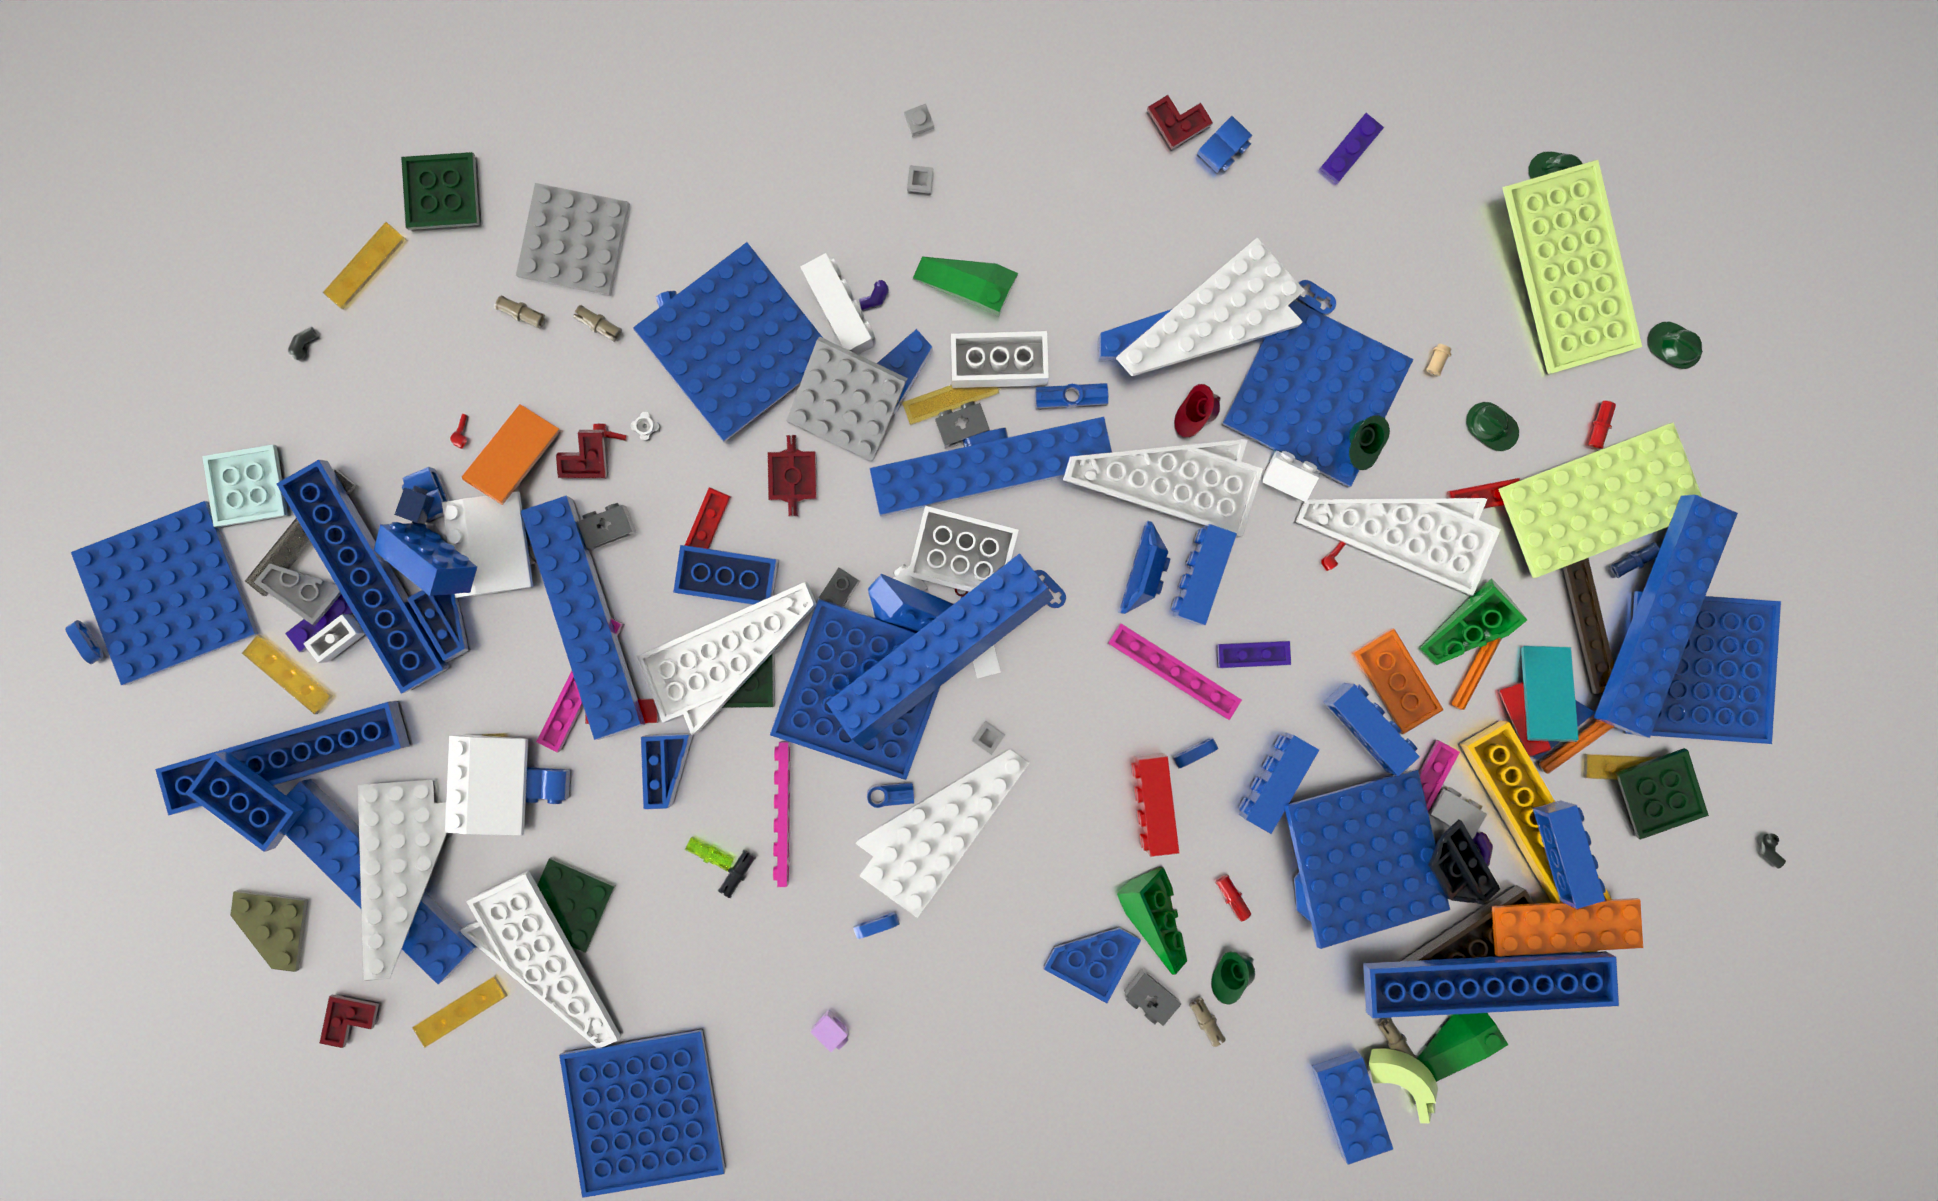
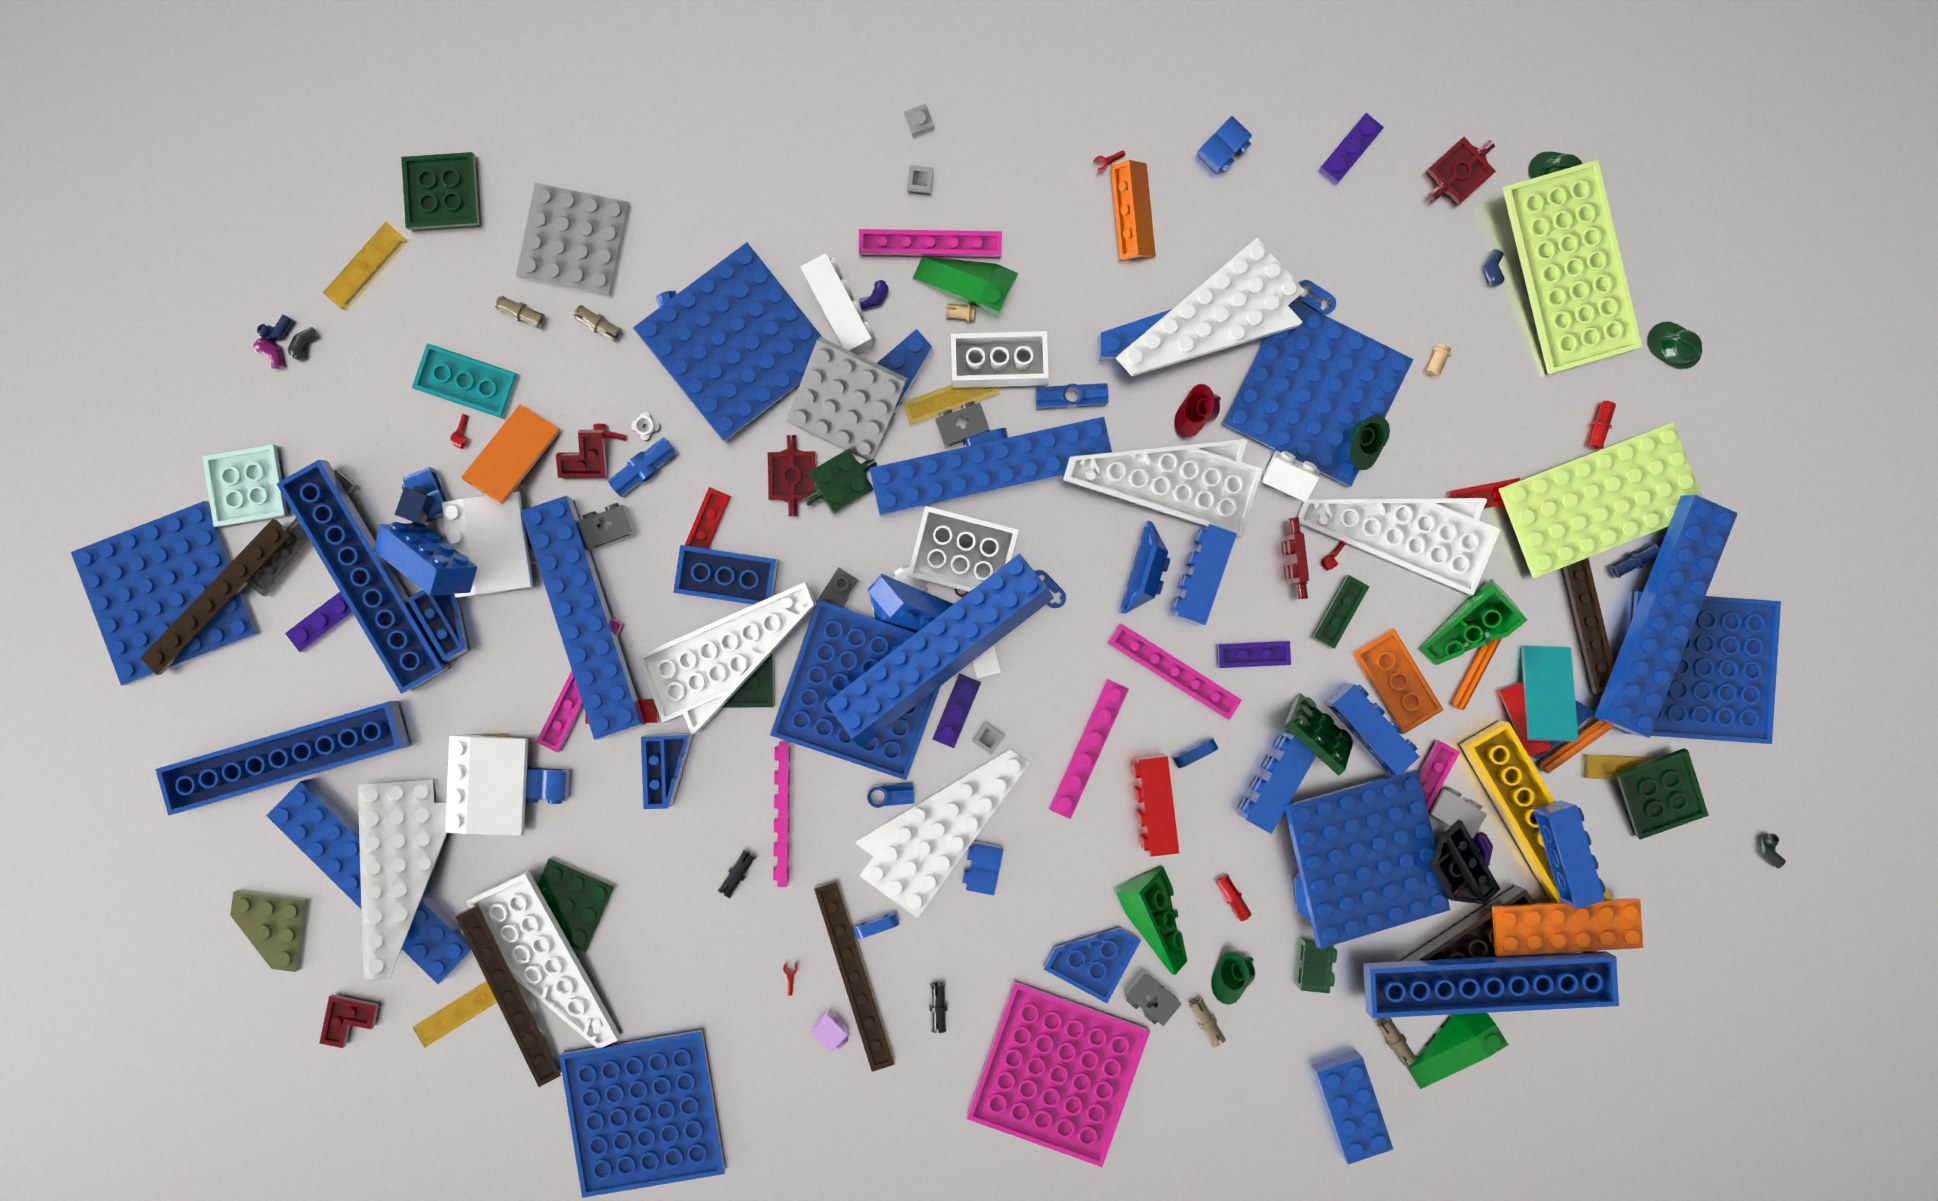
(84, 642): blue beam -> none
(216, 597): none -> dark brown plate
(244, 801): blue brick -> none
(271, 349): none -> magenta arm
(275, 331): none -> dark blue arm
(287, 674): clear yellow tile -> none
(300, 593): light grey wing -> none
(334, 638): white brick -> none
(465, 381): none -> teal tile
(508, 995): none -> dark brown plate
(642, 467): none -> blue piece
(709, 854): clear neon green pin -> none
(790, 977): none -> red hand
(840, 481): none -> dark green plate
(854, 976): none -> dark brown plate
(930, 242): none -> dark pink plate
(938, 1007): none -> black pin
(956, 710): none -> dark purple plate
(961, 311): none -> tan pin
(983, 867): none -> blue brick
(1058, 1074): none -> dark pink plate
(1088, 749): none -> dark pink plate
(1108, 160): none -> red hand
(1133, 210): none -> orange panel
(1177, 127): dark red plate -> none
(1296, 551): none -> dark red plate
(1315, 967): none -> clear green brick
(1319, 733): none -> dark green plate
(1340, 611): none -> dark green plate
(1408, 1072): yellowish green arch -> none
(1461, 170): none -> dark red plate
(1492, 268): none -> dark blue arm
(1492, 426): dark green piece -> none

